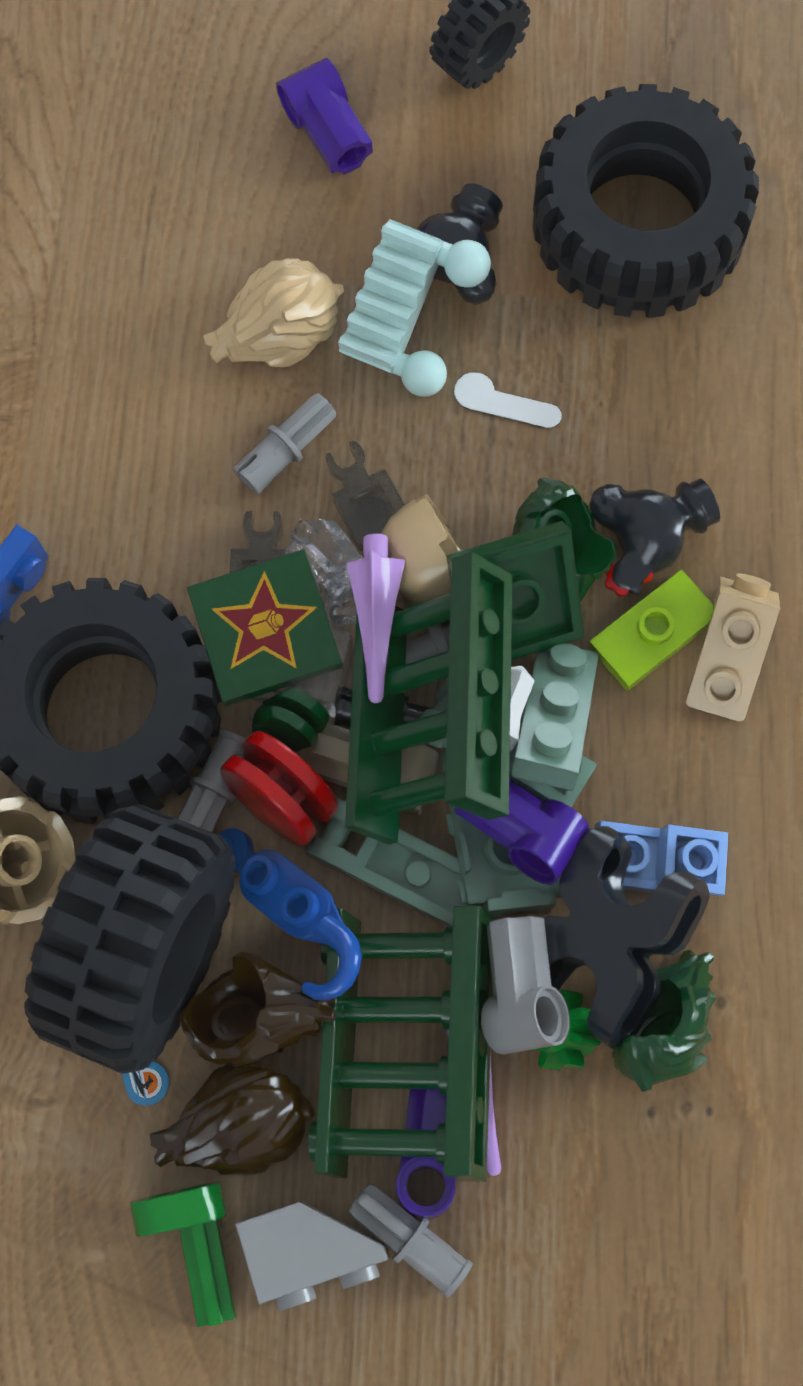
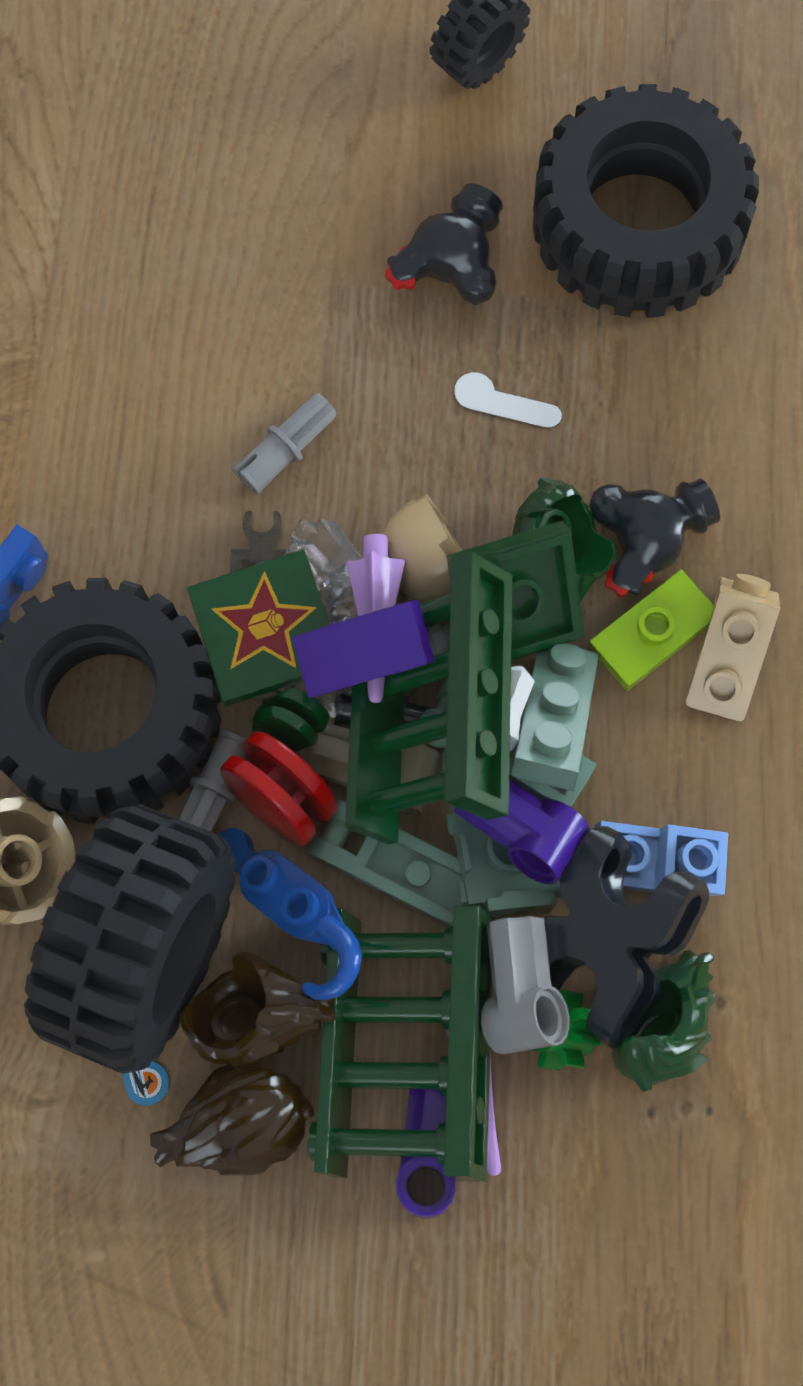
(195, 1215): green piece -> none
(278, 315): tan hair -> none
(302, 1248): light grey slope -> none
(320, 105): dark purple piece -> none
(363, 649): none -> dark purple slope
(366, 500): clear smoke plate -> none
(395, 295): light aqua gear -> none
(410, 1239): light grey axle -> none

